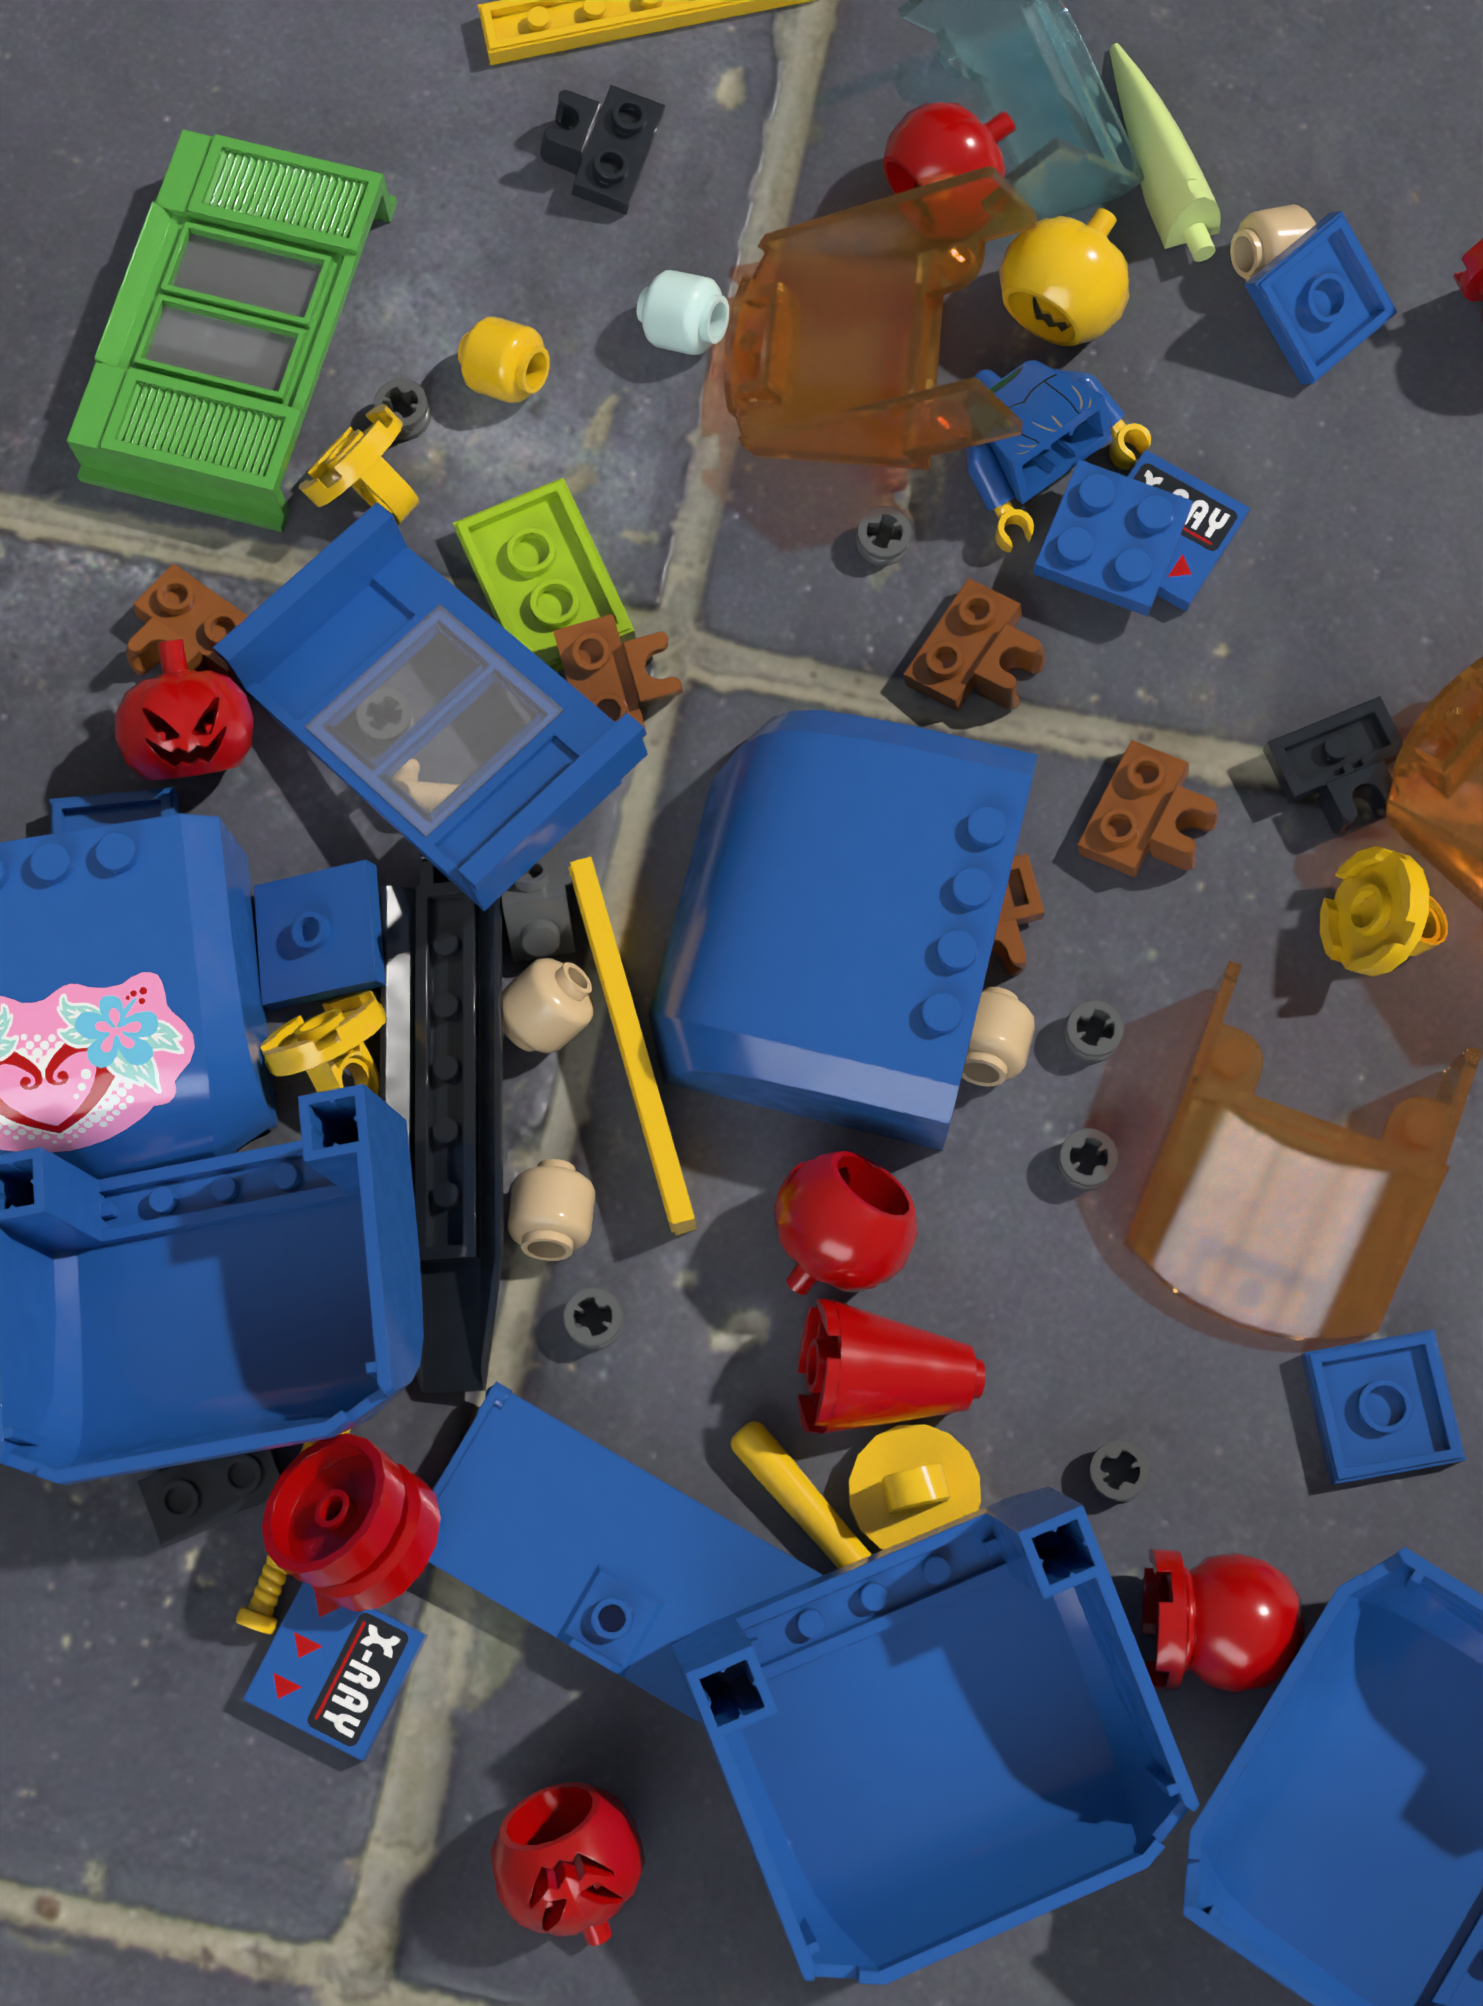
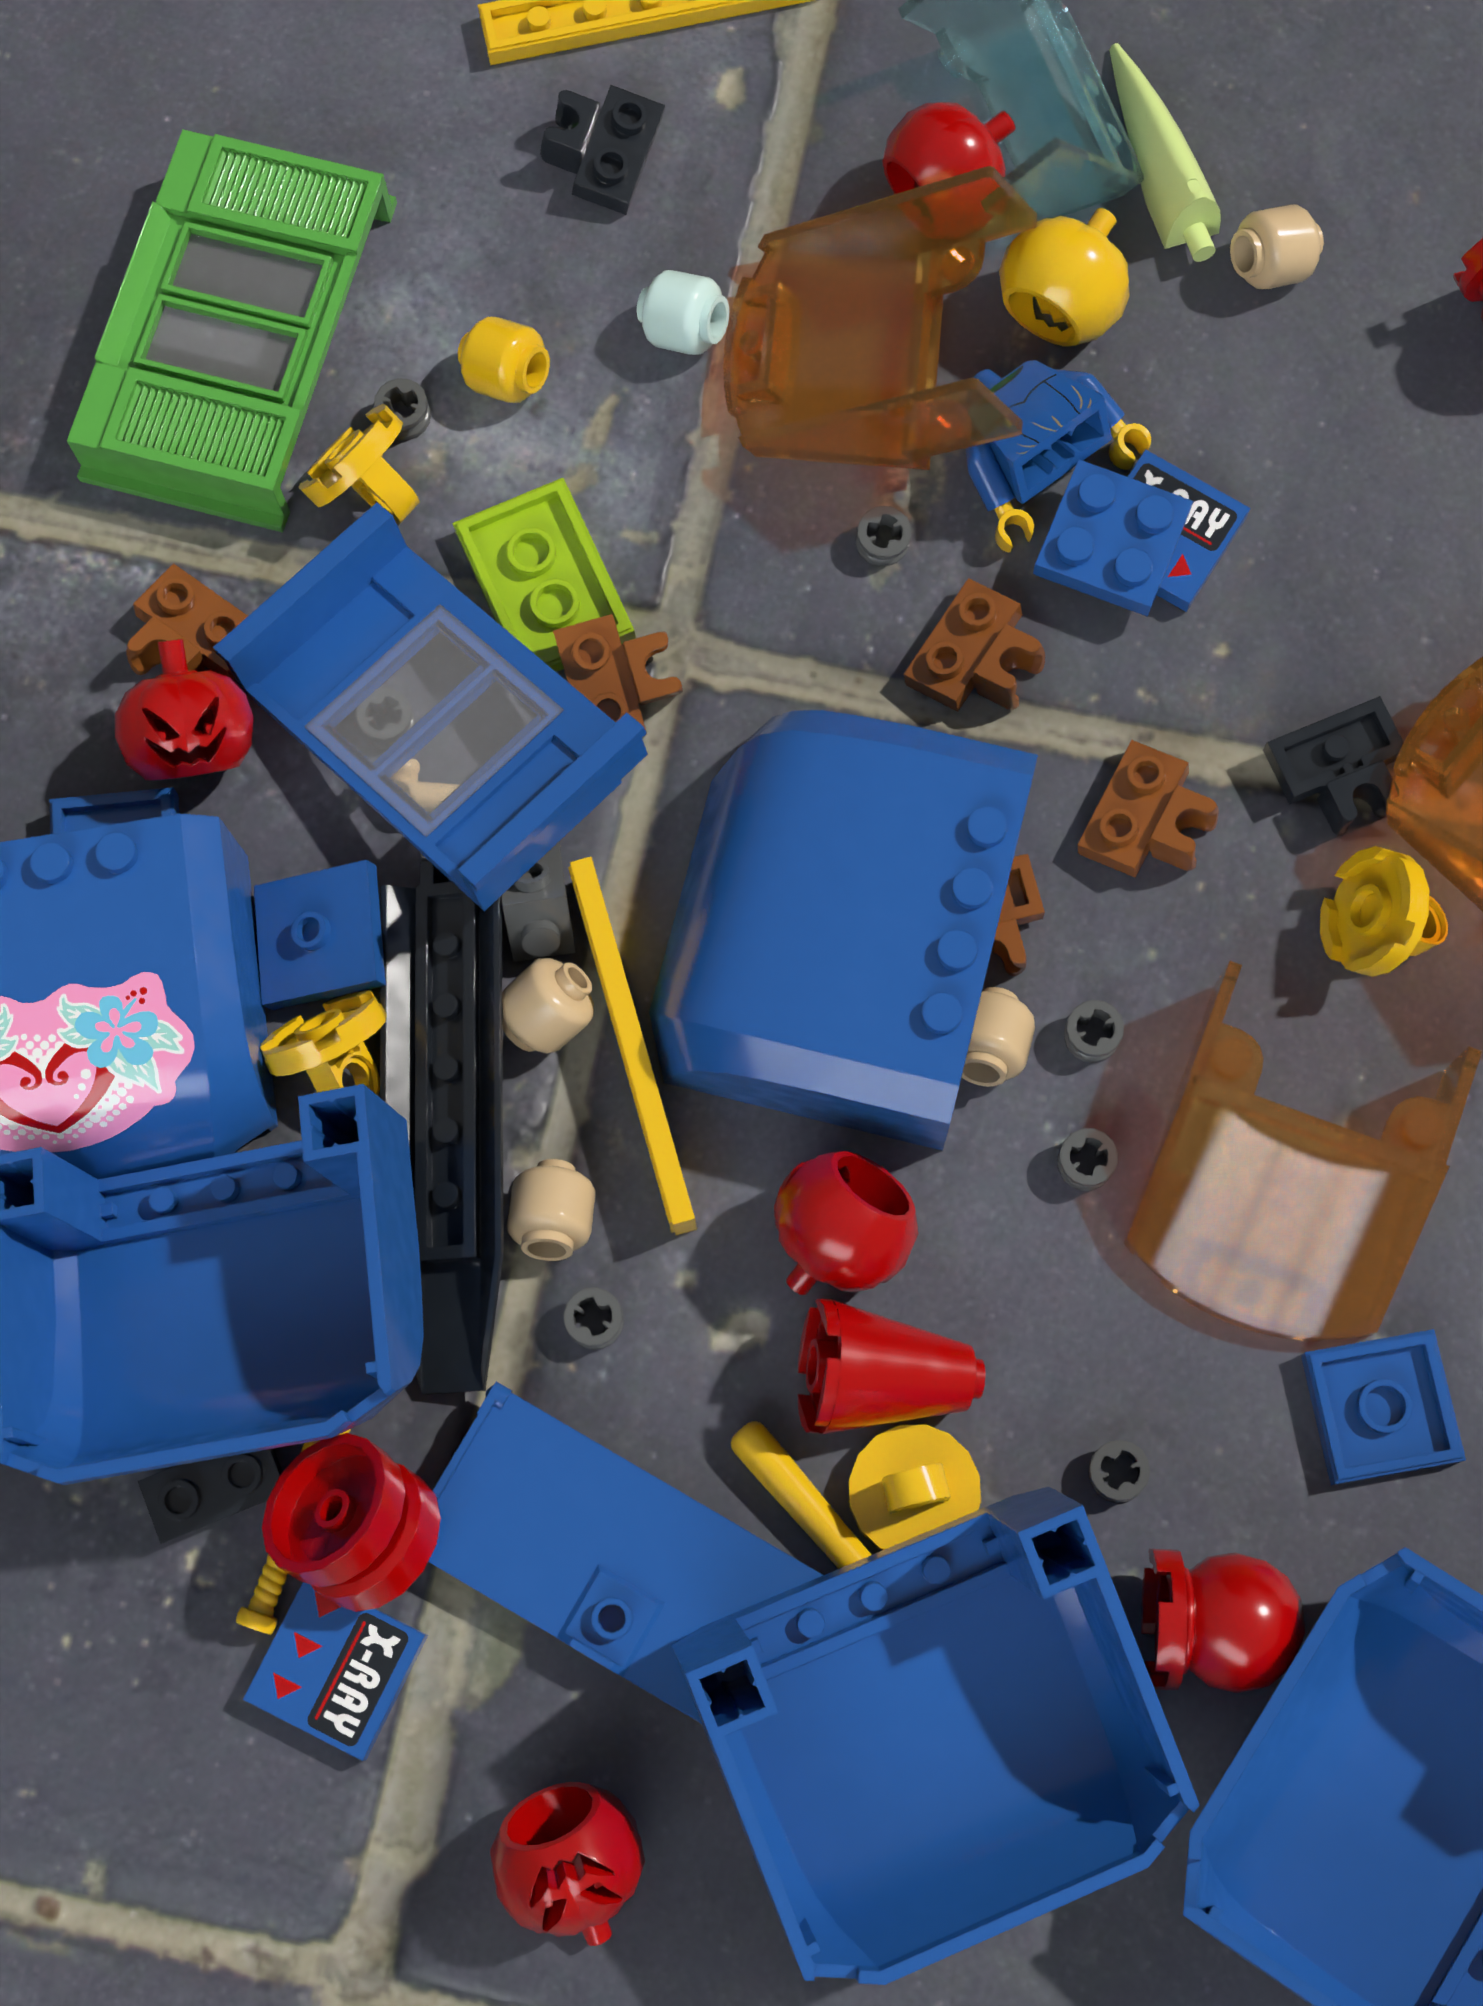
(1321, 298): blue plate -> none

